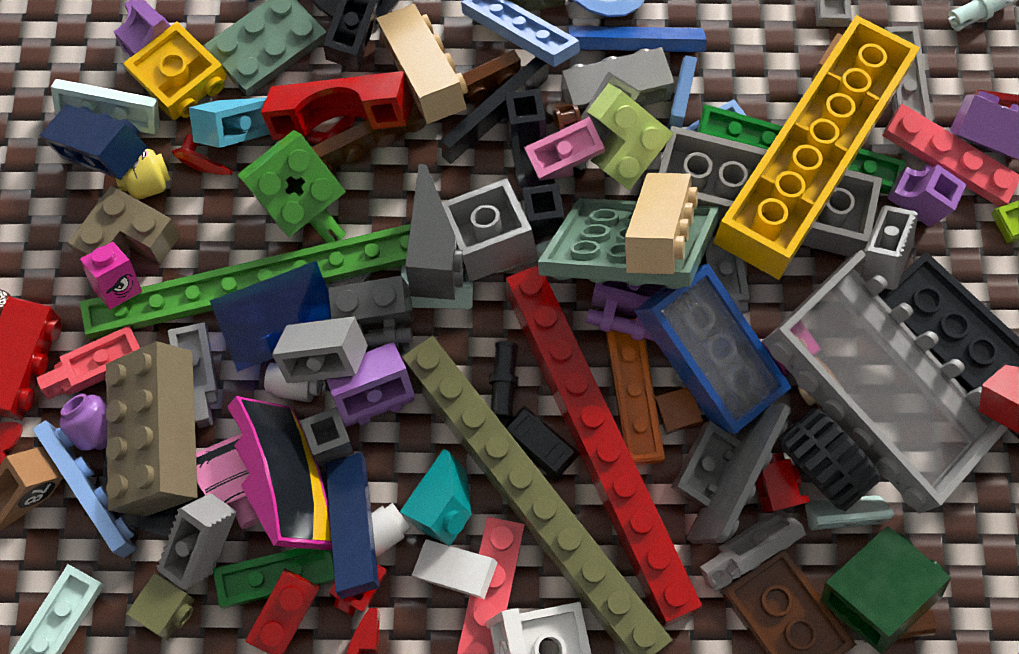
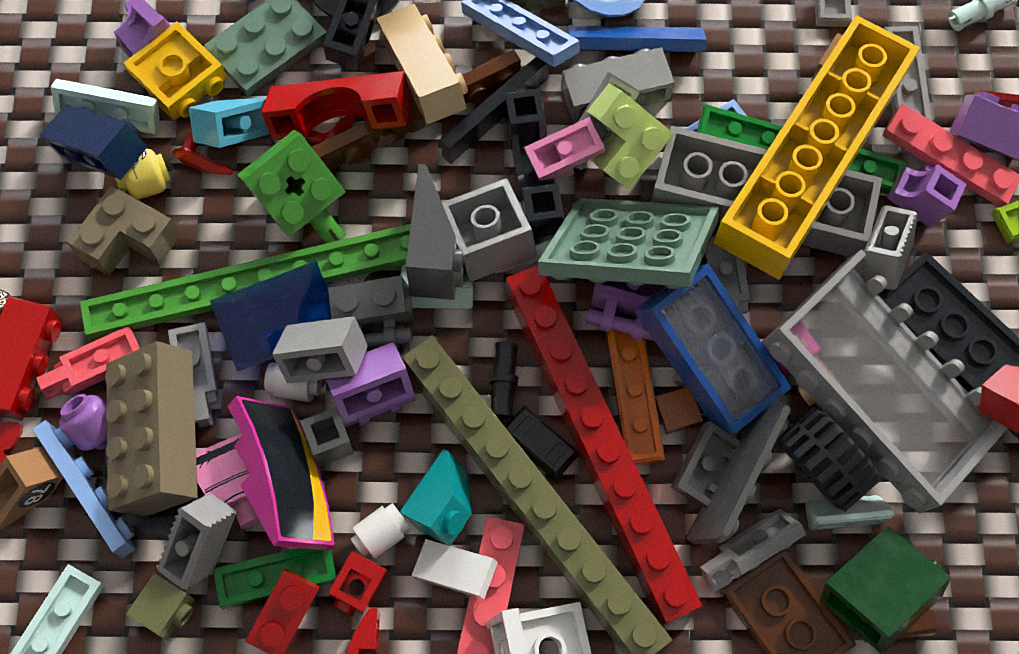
(111, 275): dark pink brick -> none
(351, 526): dark blue tile -> none
(562, 114): reddish brown bar -> none
(660, 223): tan brick -> none
(682, 92): medium blue tile -> none
(779, 485): red brick -> none

